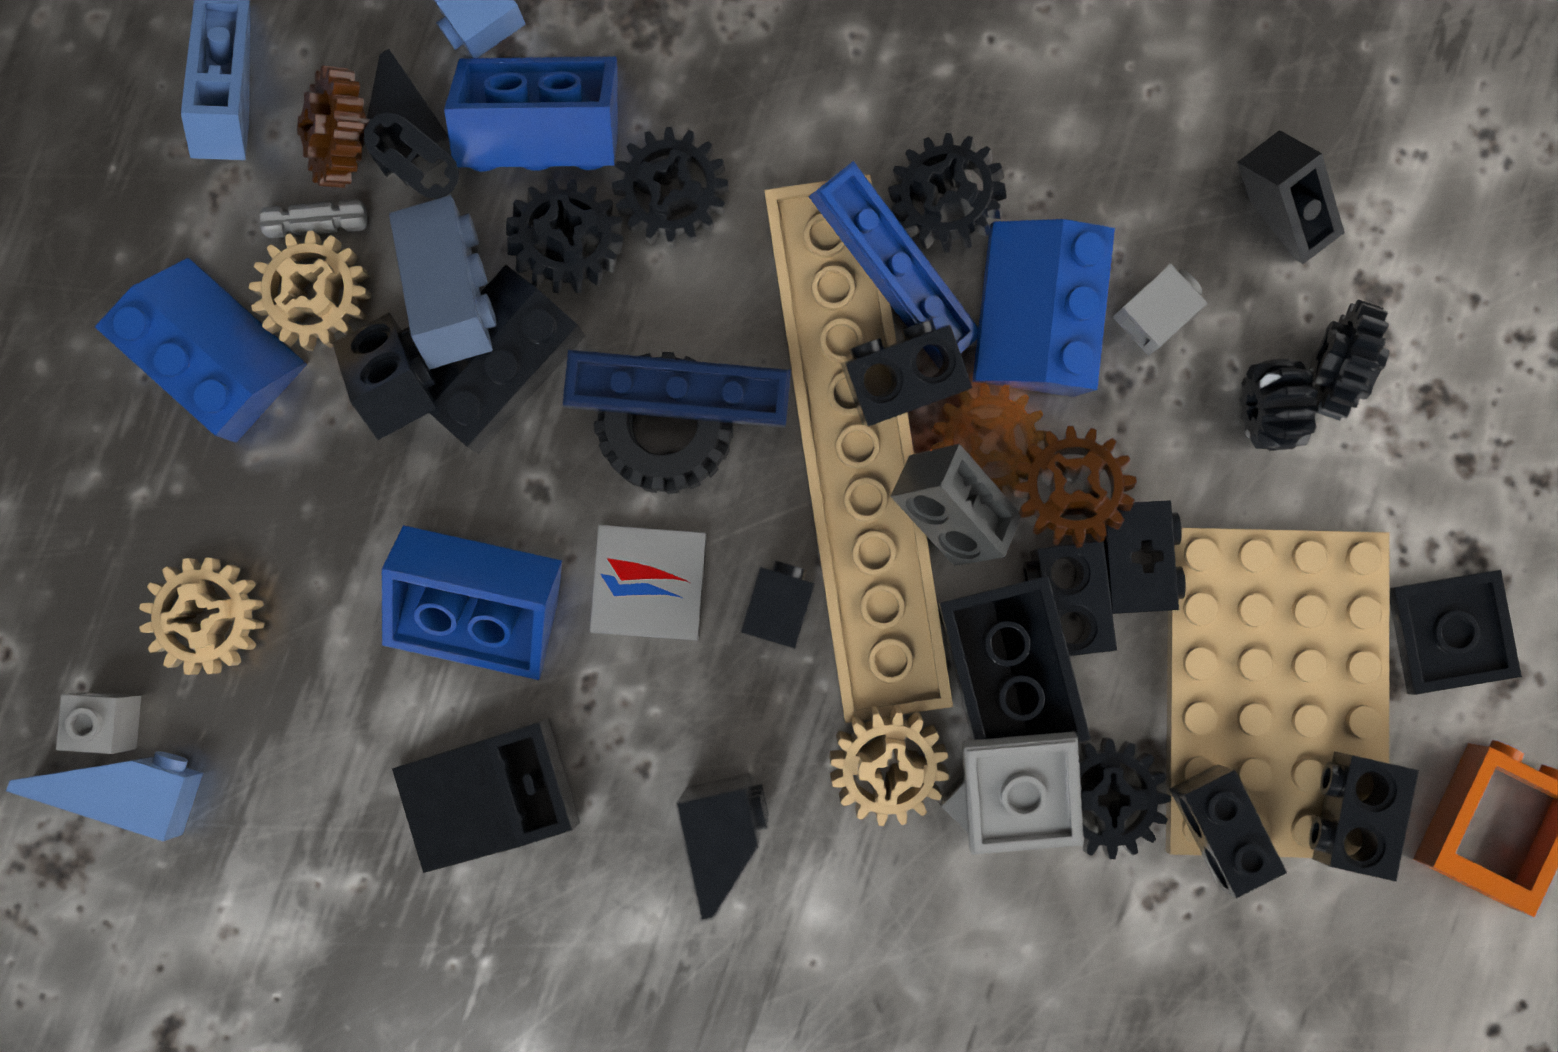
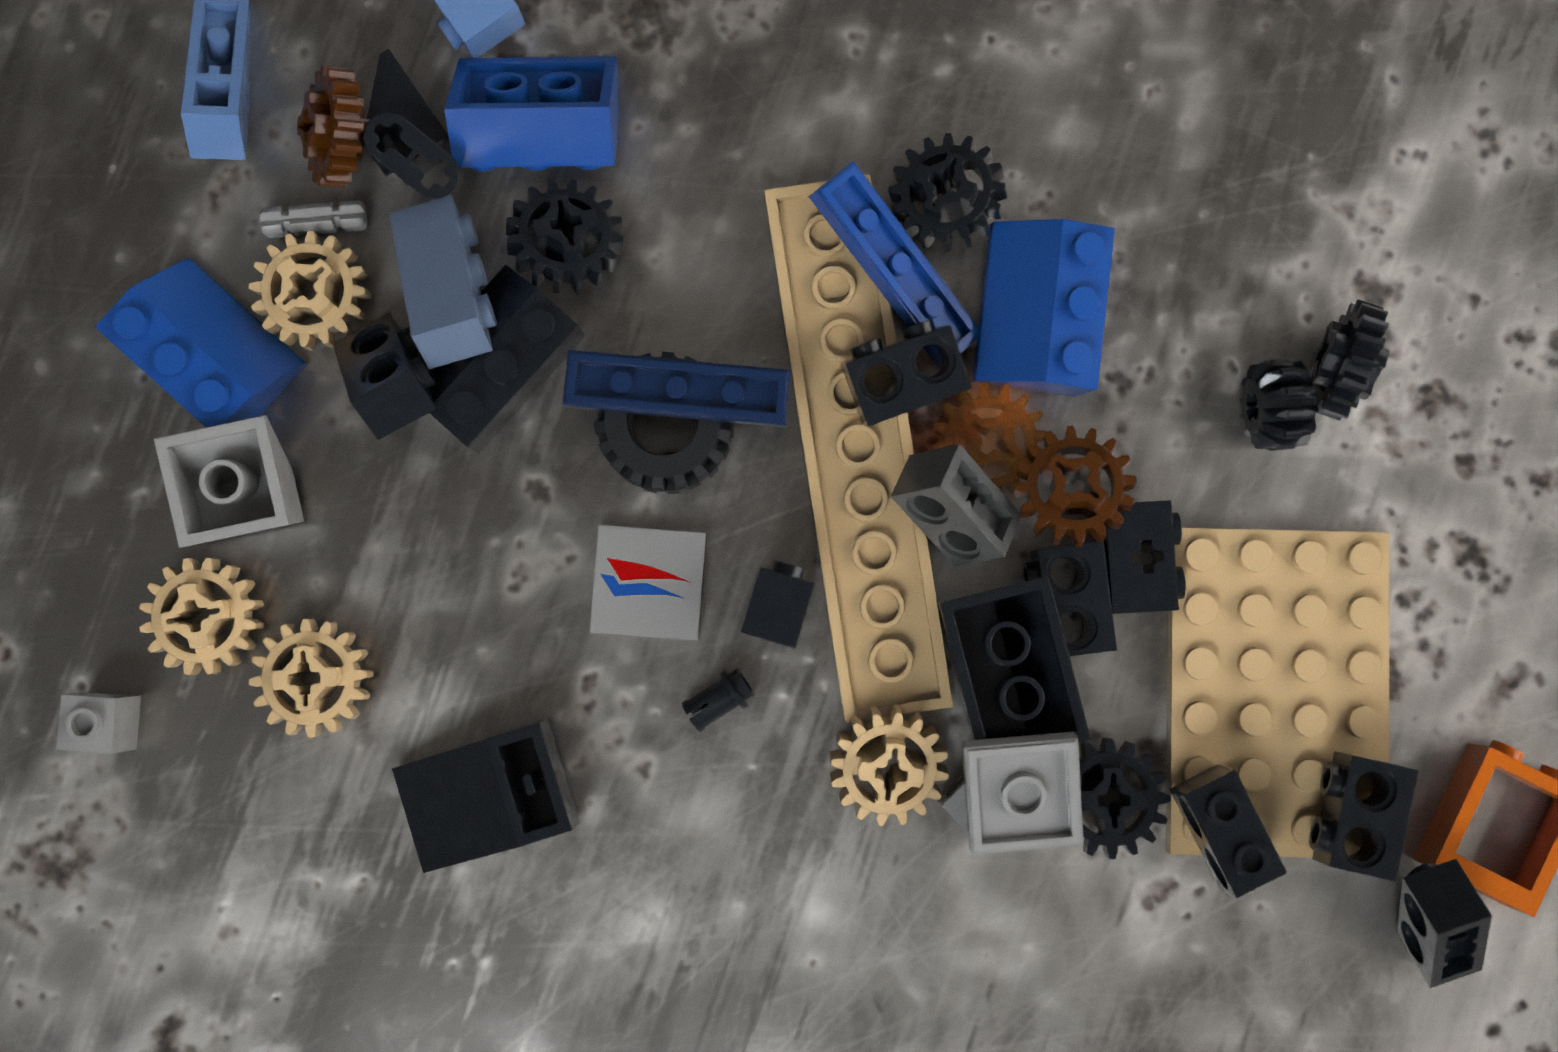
(137, 795): medium blue slope -> none
(227, 481): none -> light grey slope
(309, 698): none -> tan gear
(469, 602): blue slope -> none
(649, 176): black gear -> none
(720, 698): none -> black pin
(721, 835): black slope -> none
(1161, 308): light grey brick -> none
(1293, 194): black slope -> none
(1443, 922): none -> black brick
(1454, 632): black tile -> none

